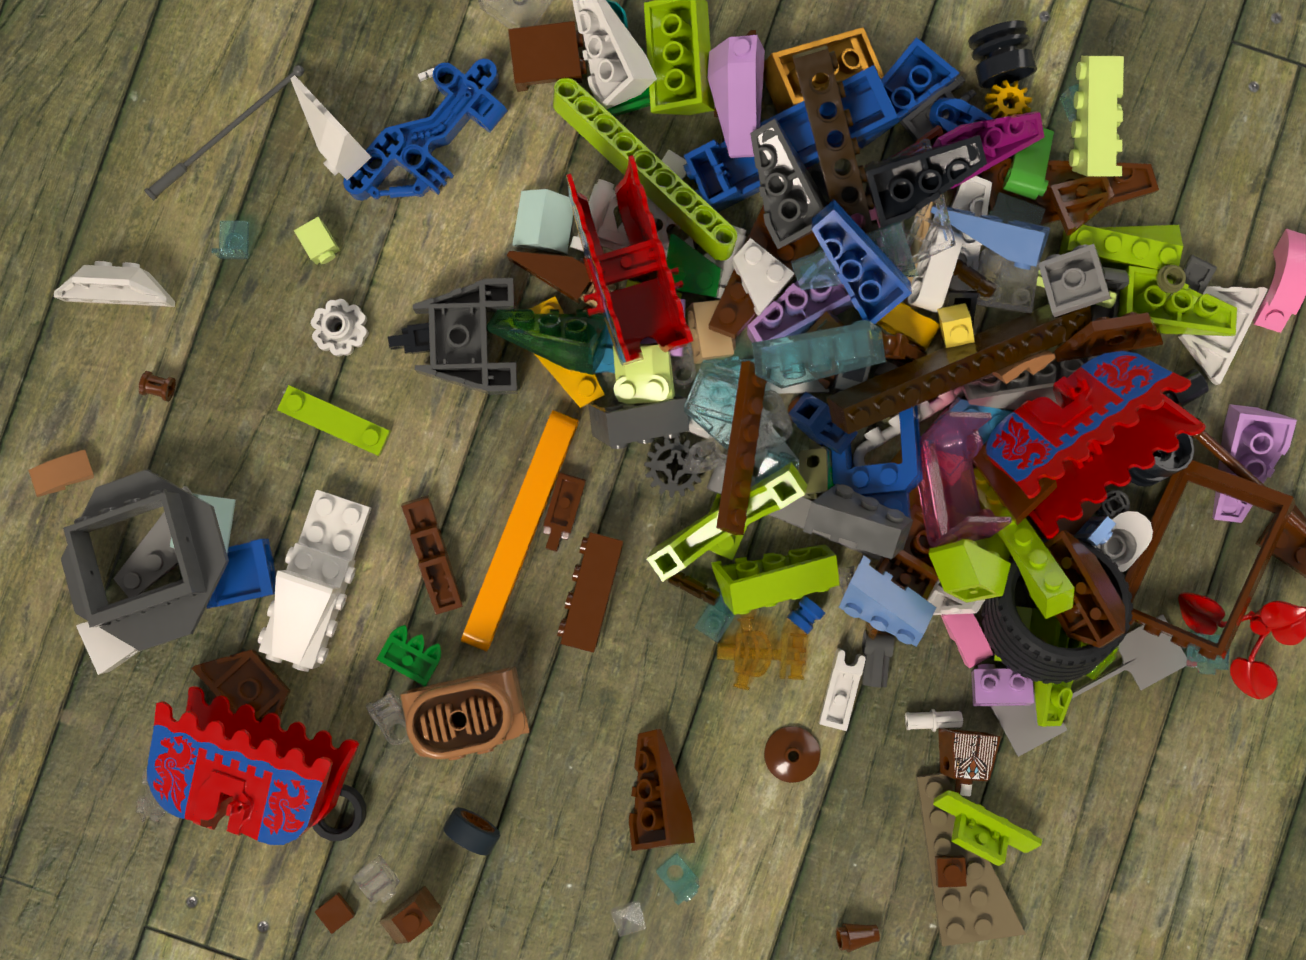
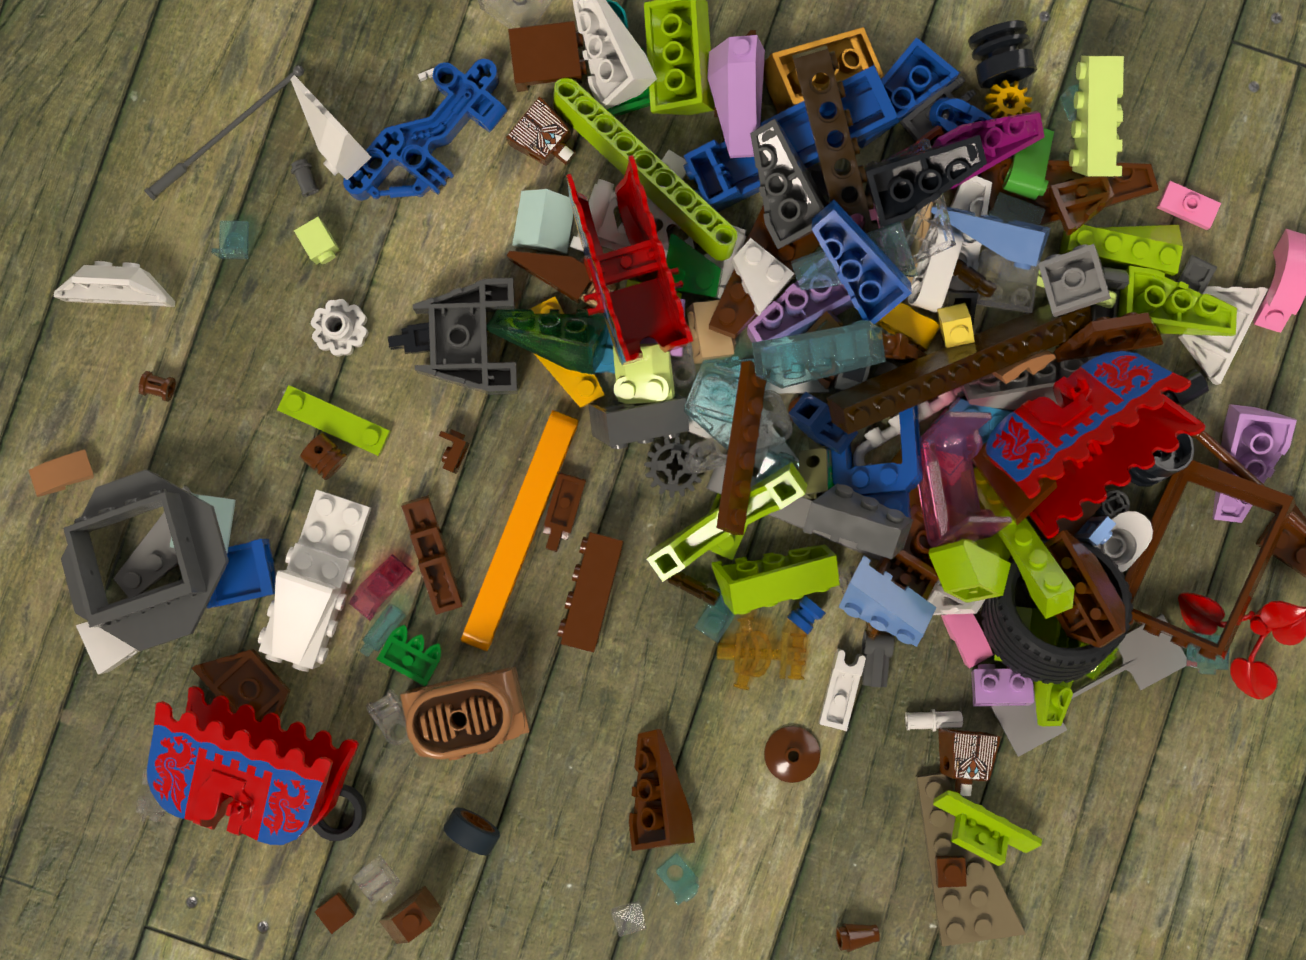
(304, 177): none -> dark grey pin
(328, 461): none -> reddish brown piece
(380, 587): none -> clear pink slope
(382, 629): none -> clear light blue cylinder
(454, 455): none -> reddish brown bracket
(541, 135): none -> reddish brown torso
(1177, 274): olive plate -> none
(1188, 205): none -> bright pink plate

